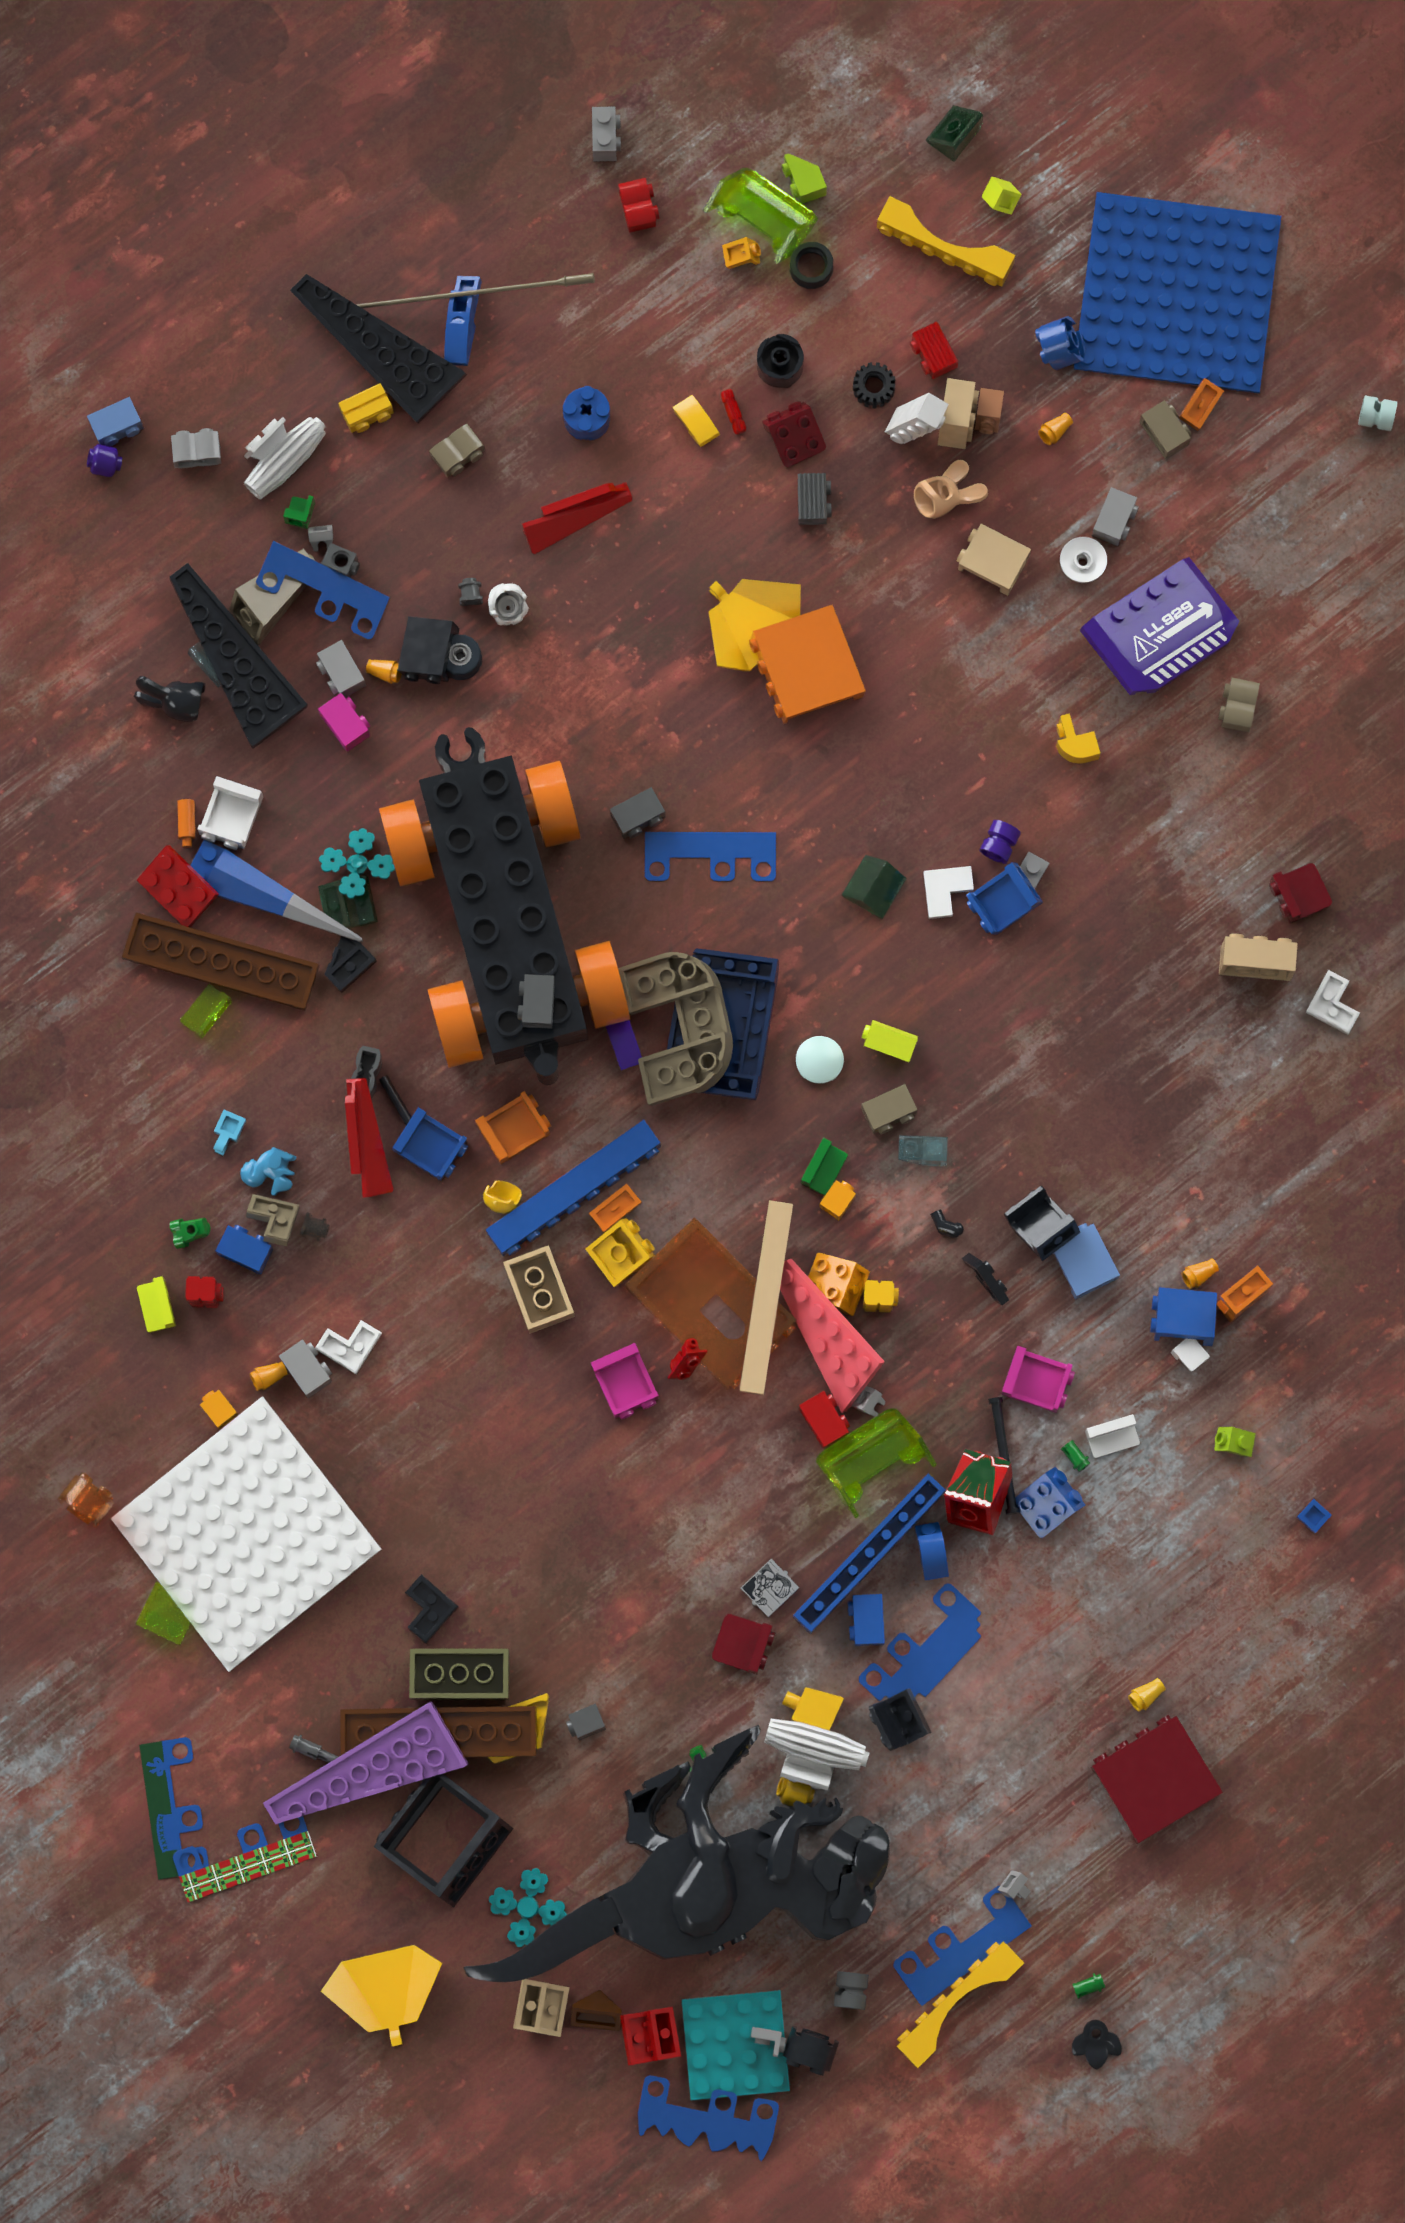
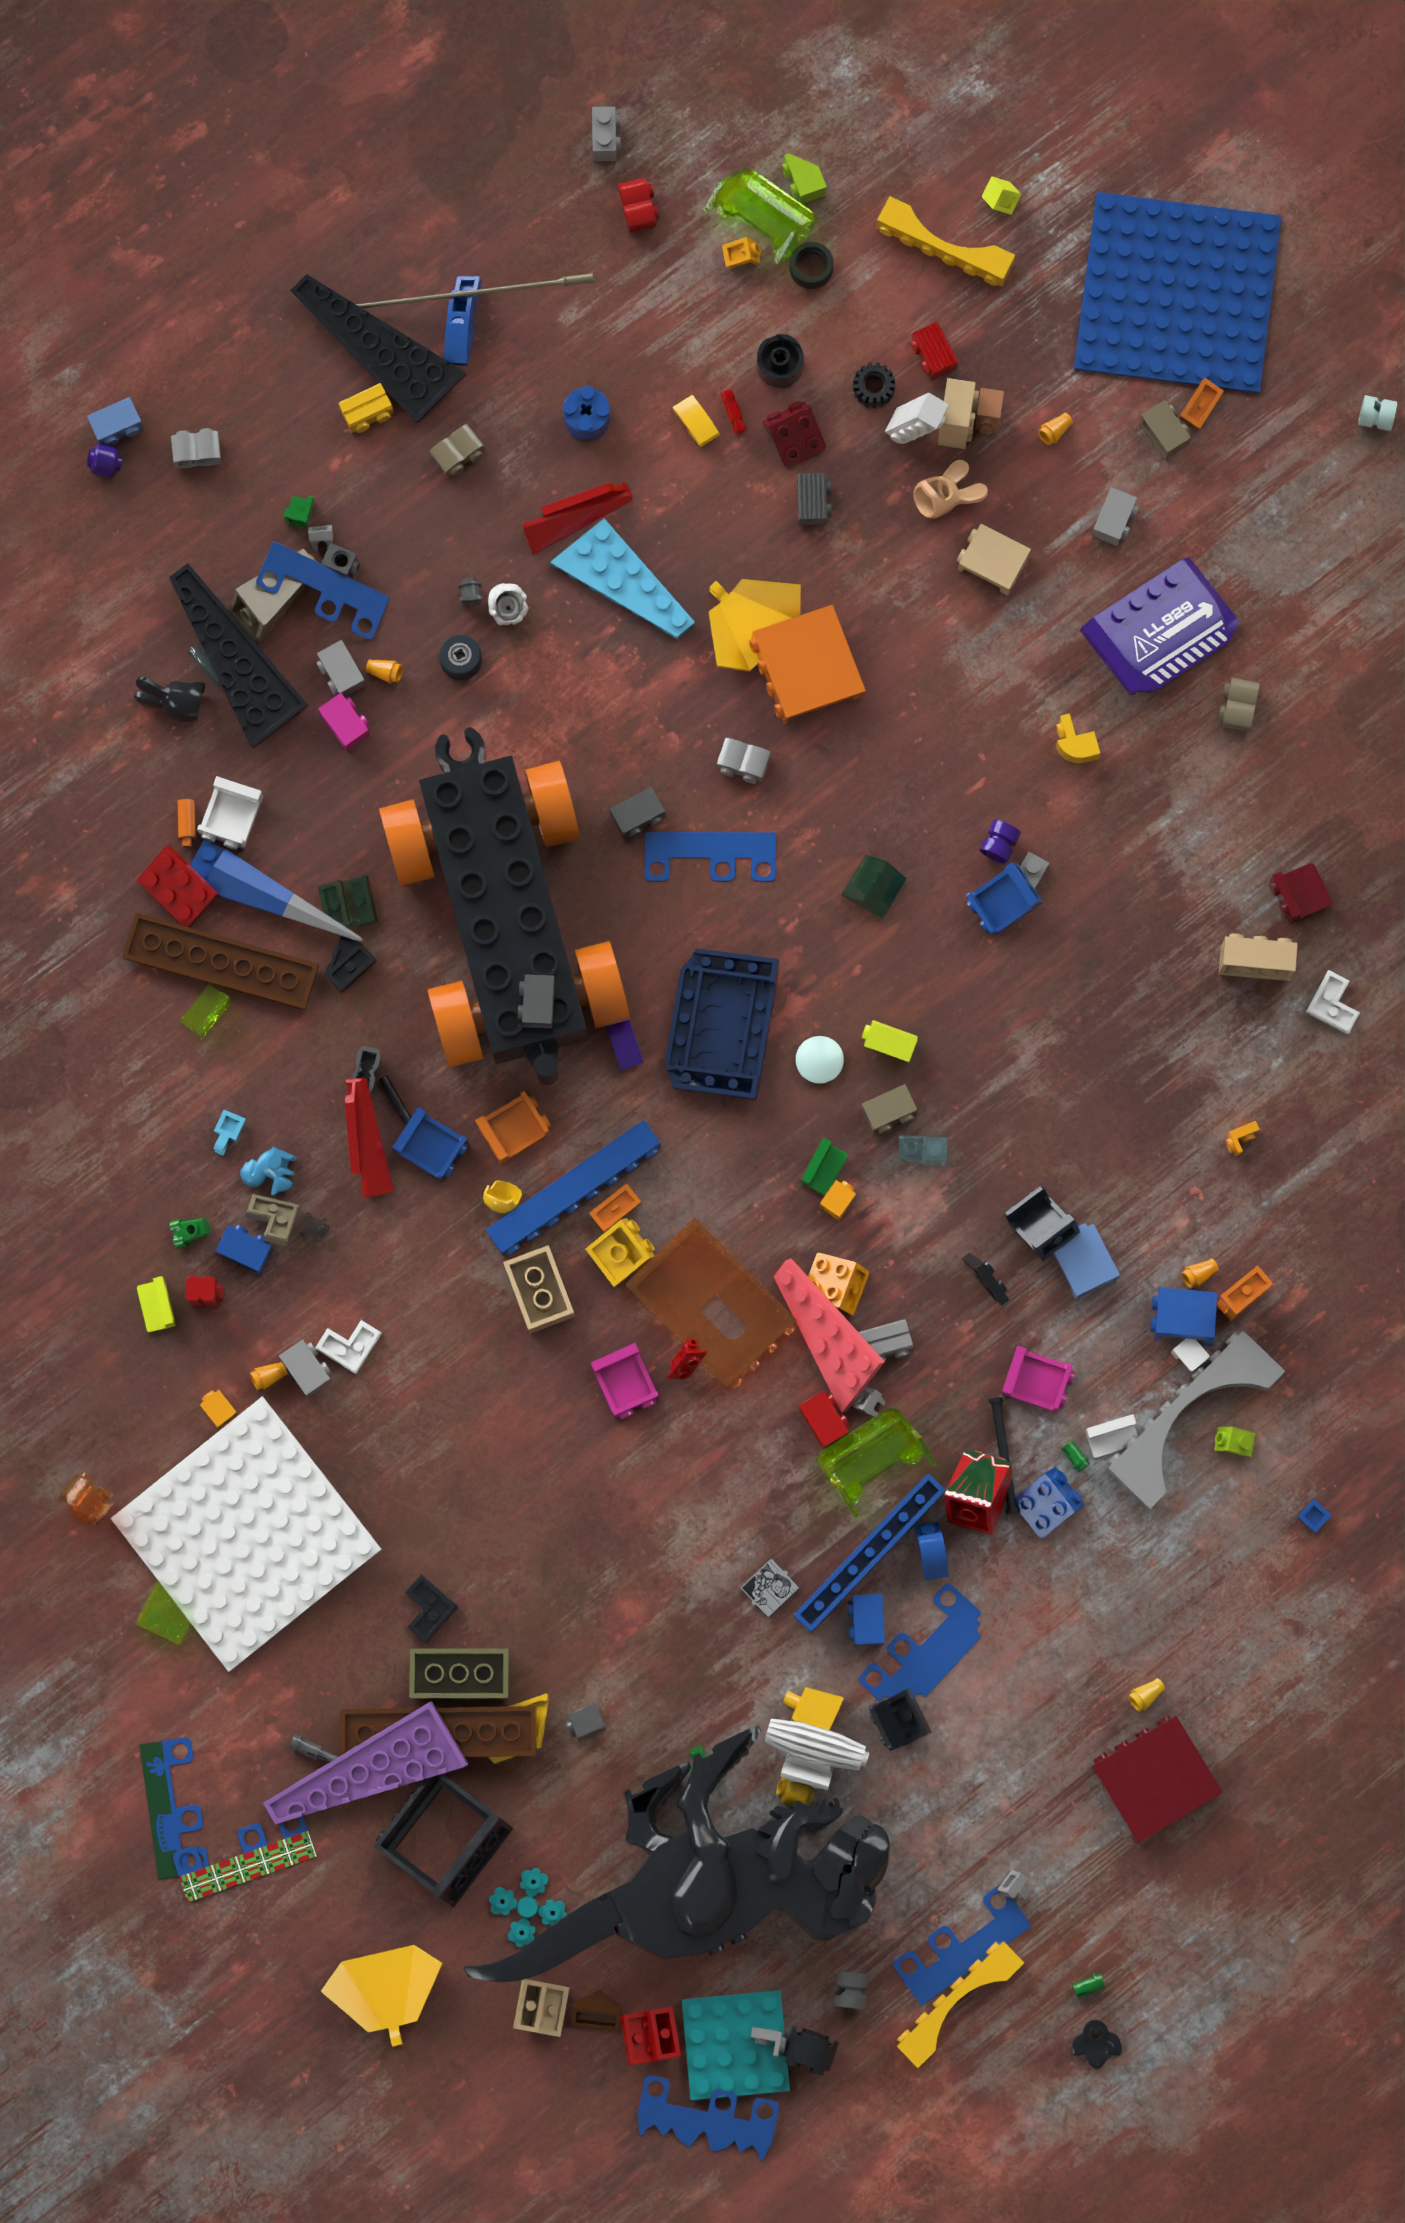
(281, 453): white plate -> none
(357, 863): teal plant -> none
(426, 649): black panel -> none
(617, 573): none -> medium azure wing
(701, 1017): dark tan plate -> none
(743, 760): none -> light grey brick
(743, 1643): dark red bracket -> none
(766, 1297): tan tile -> none
(880, 1296): yellow brick -> none
(889, 1339): none -> light grey brick
(939, 886): white tile -> none
(945, 1227): black arm -> none
(955, 131): clear green slope -> none
(1060, 343): blue brick -> none
(1086, 549): white dish -> none
(1238, 1365): none -> light grey arch
(1244, 1133): none -> light orange bracket

